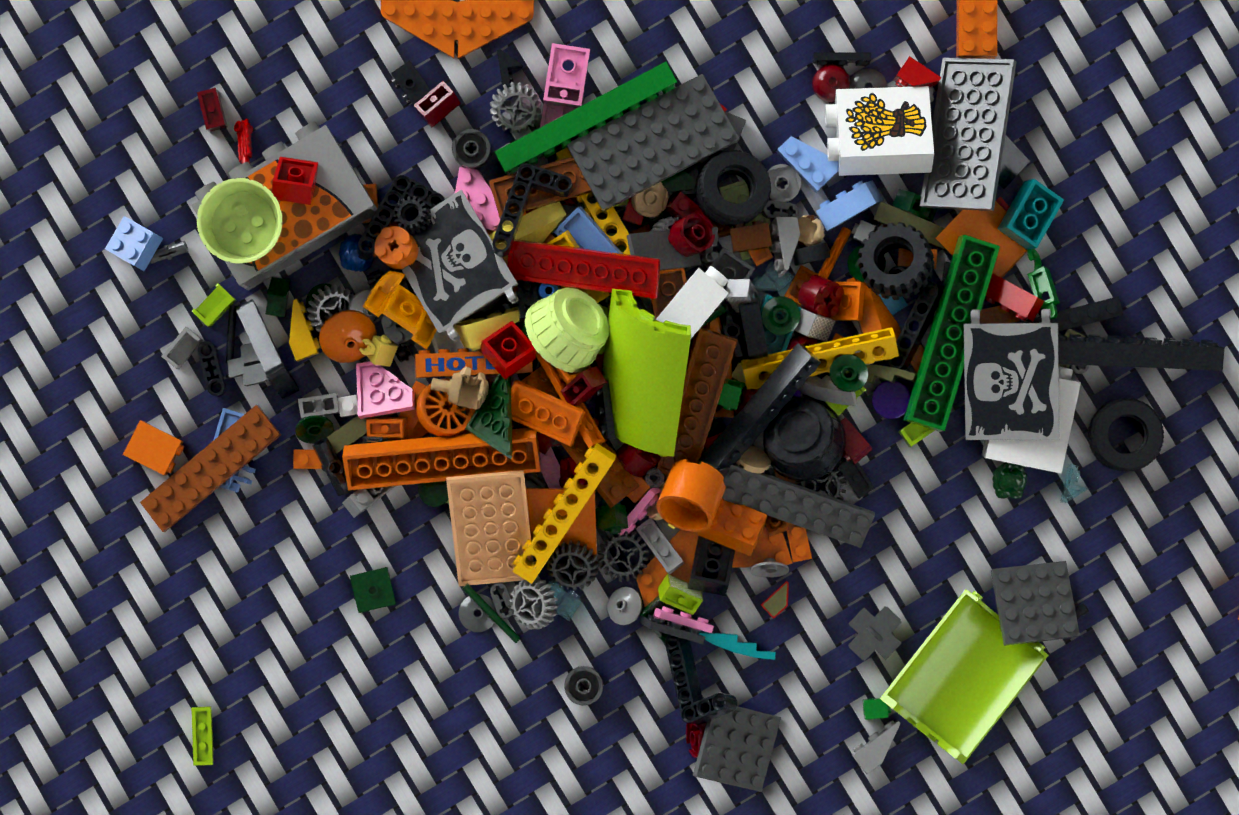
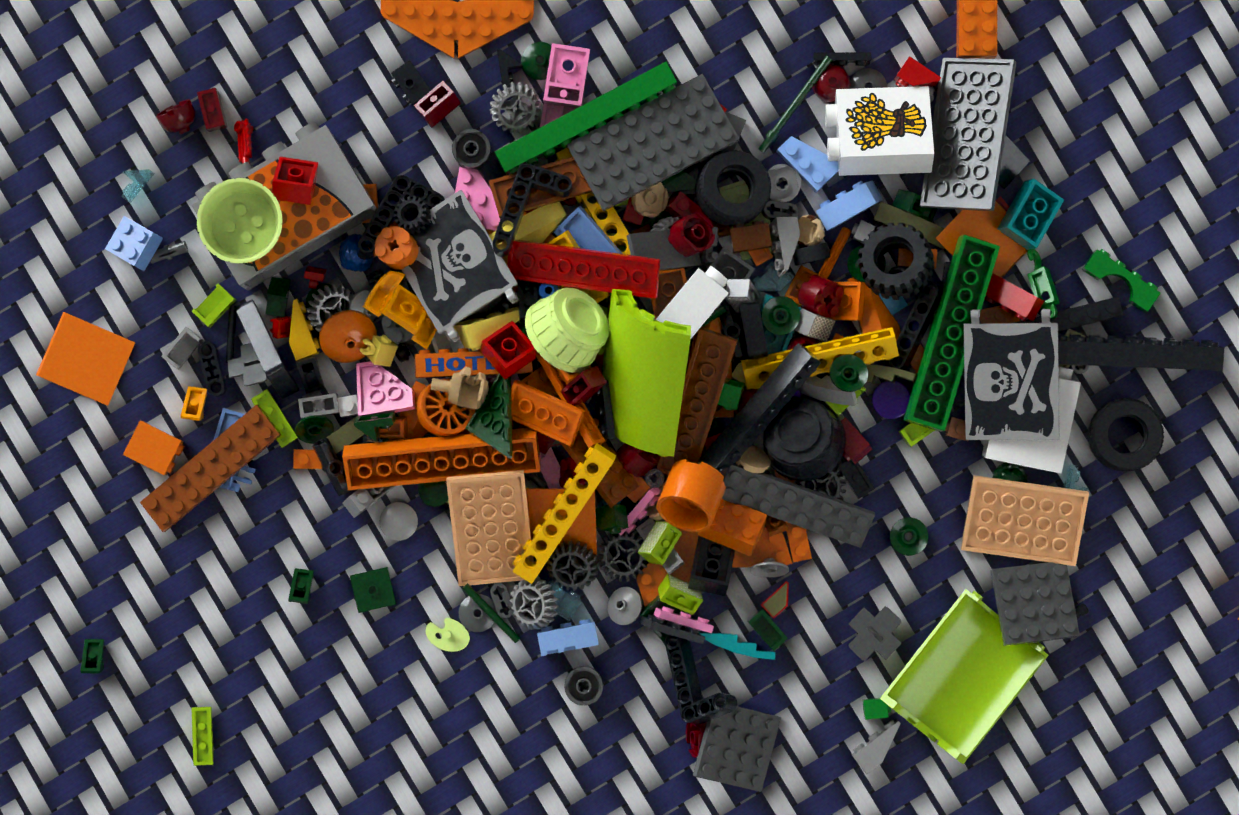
(85, 358): none -> orange piece
(93, 656): none -> dark green slope
(140, 179): none -> clear light blue slope
(177, 117): none -> dark red cylinder
(194, 403): none -> light orange slope
(276, 416): none -> lime plate
(281, 327): none -> red tile
(301, 586): none -> dark green slope
(310, 374): none -> black slope
(315, 275): none -> red tile
(369, 423): none -> dark green slope
(398, 521): none -> light grey dish
(454, 635): none -> yellowish green piece
(530, 66): none -> dark green dish
(567, 637): none -> light blue wedge
(659, 542): none -> lime panel
(767, 629): none -> dark green panel
(772, 135): none -> dark green bar
(916, 543): none -> dark green dish
(956, 428): none -> nougat bracket
(1024, 520): none -> light nougat plate
(1141, 293): none -> green arch

